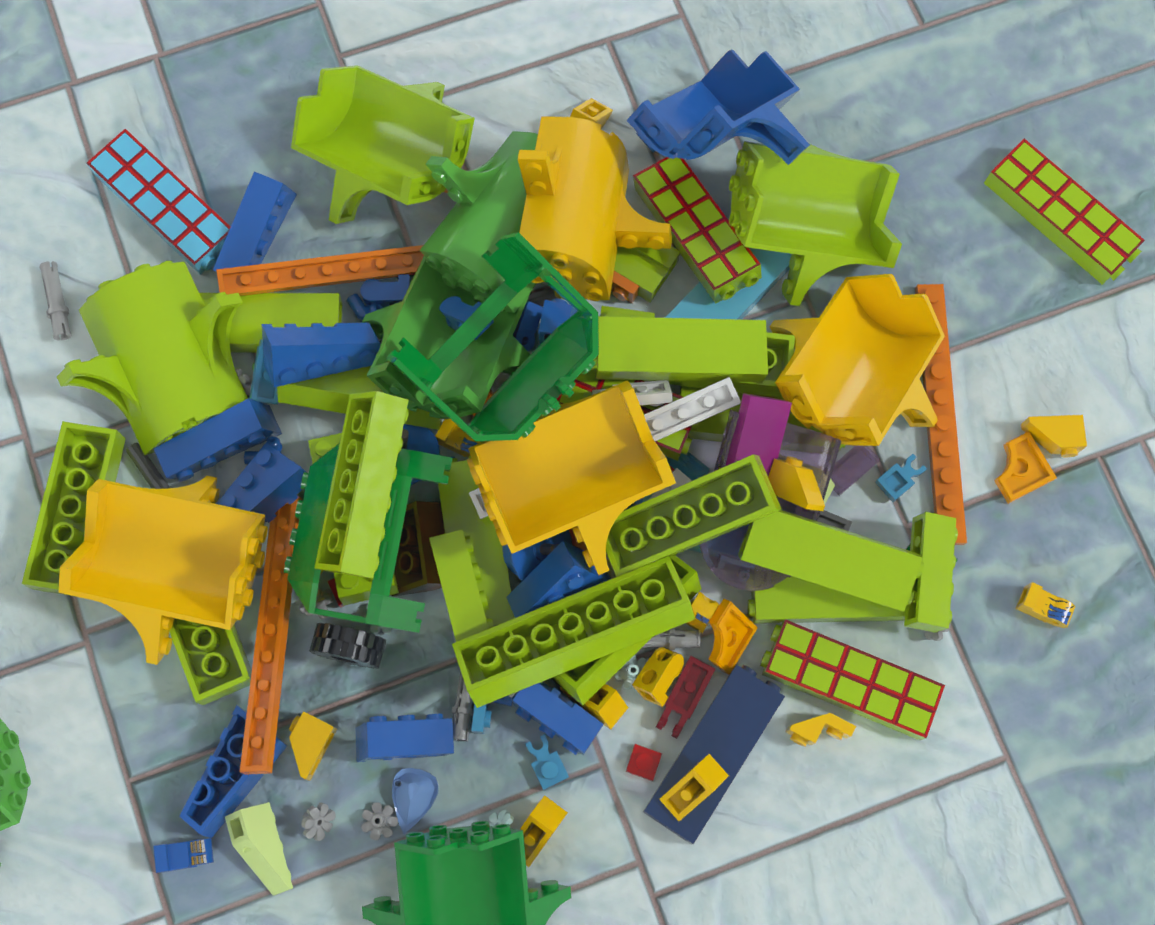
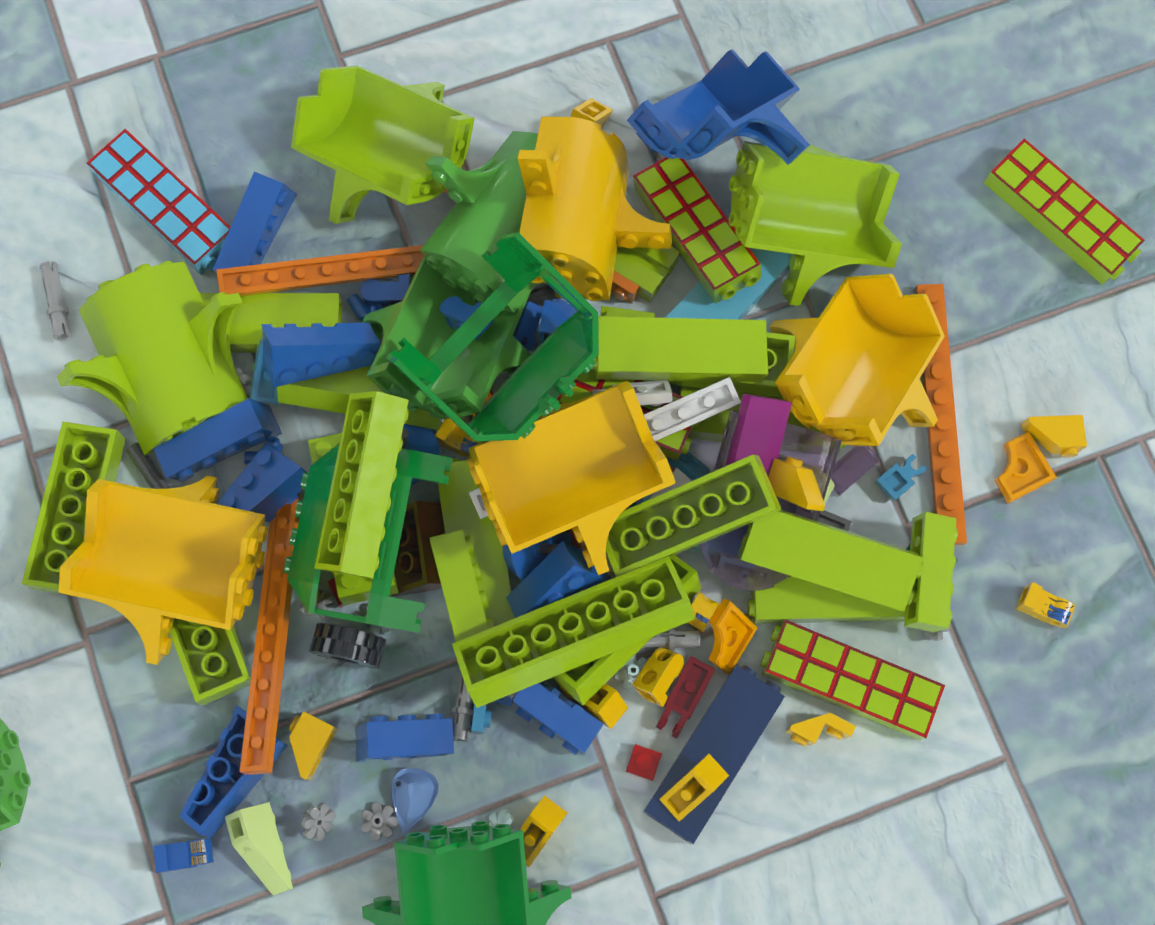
(548, 766): dark azure plate -> none

